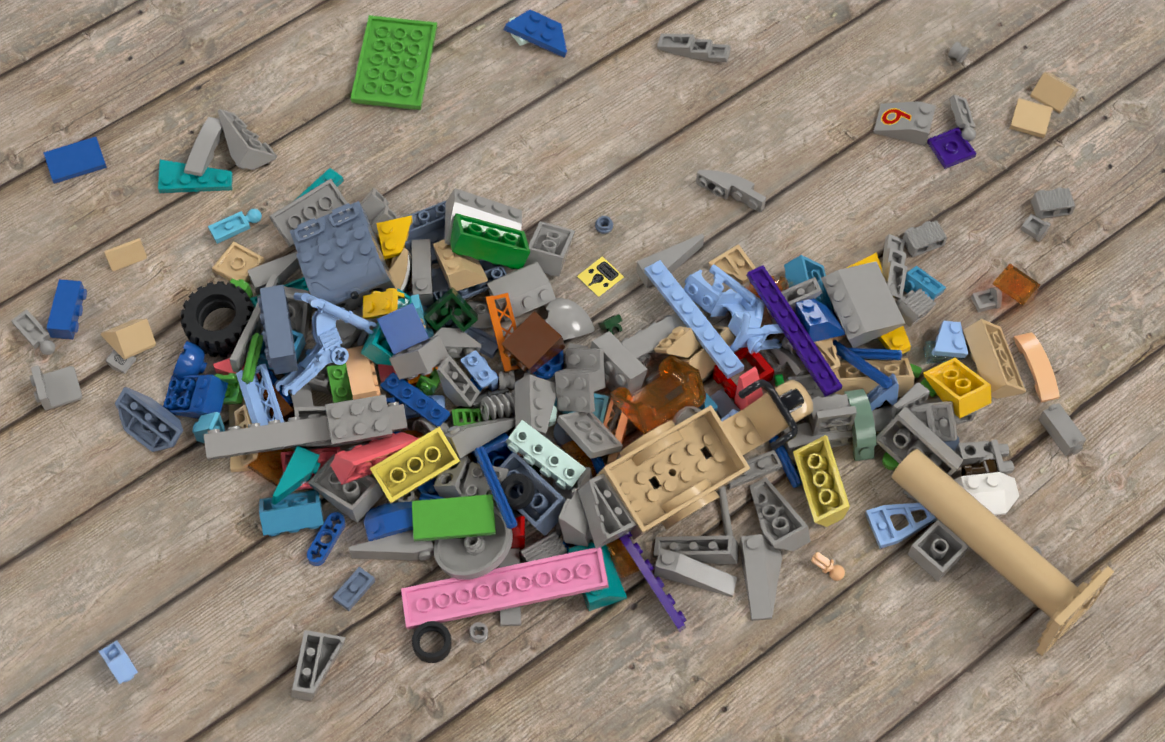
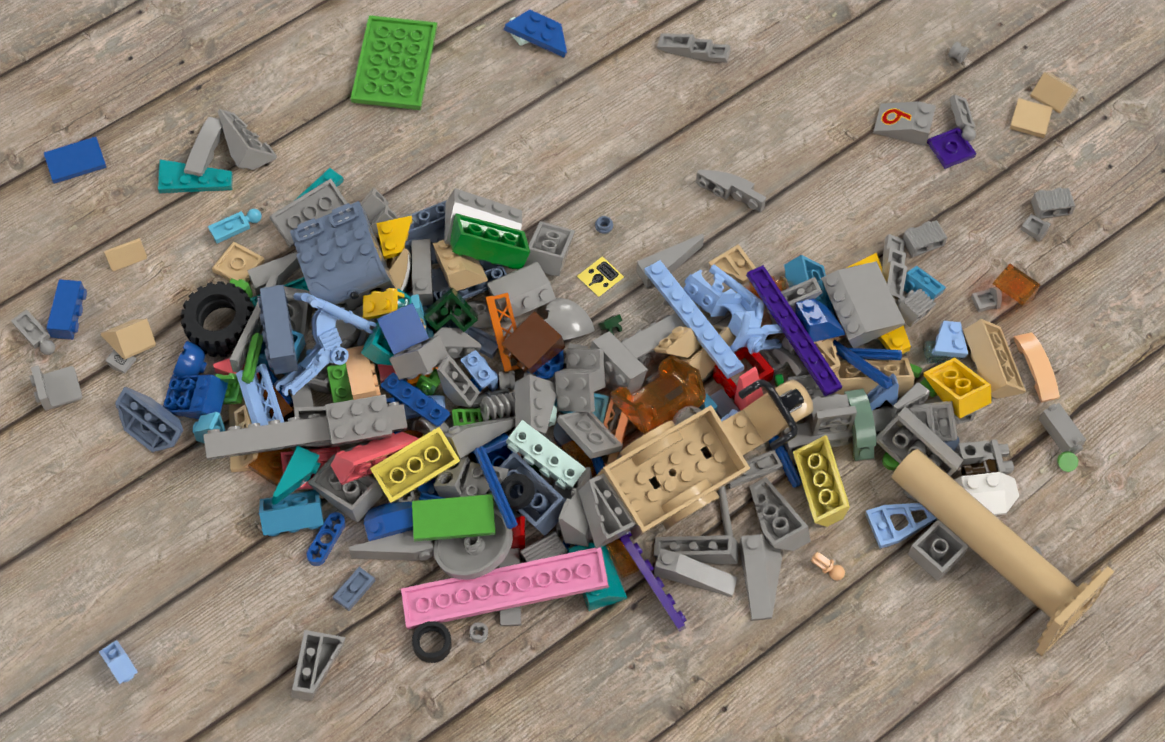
(1067, 461): none -> bright green tile

